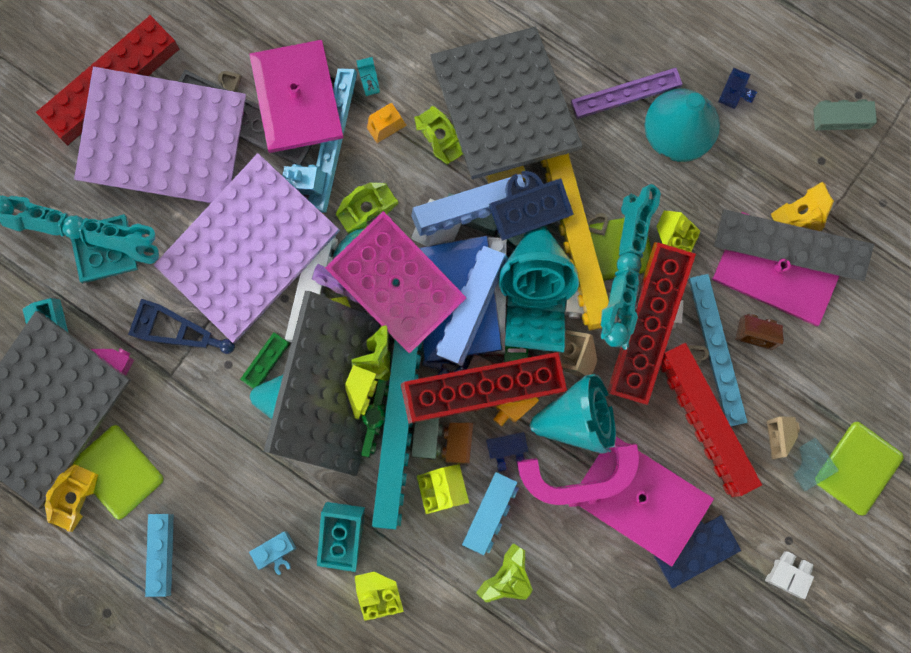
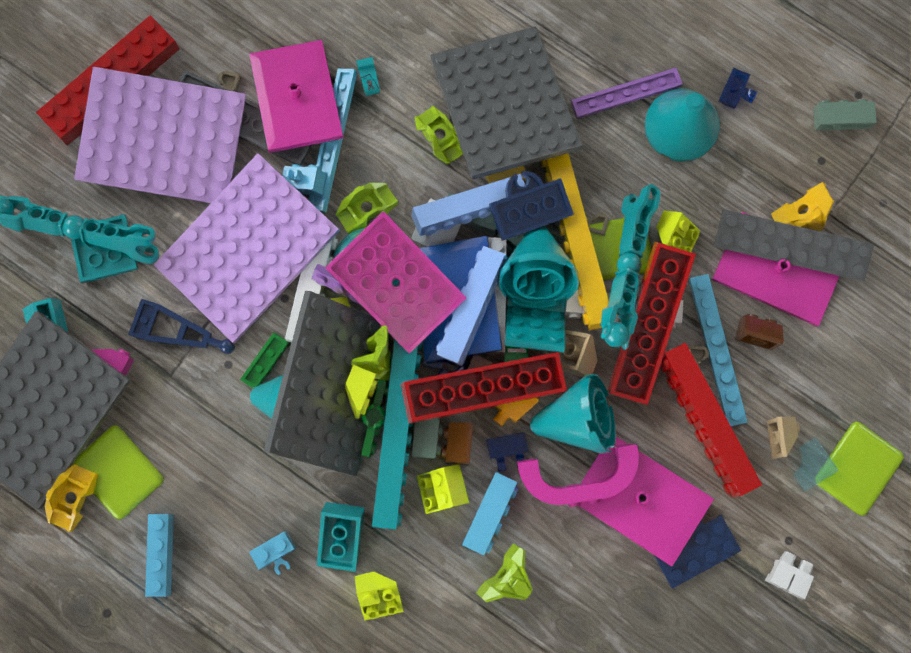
(386, 122): light orange torso -> none

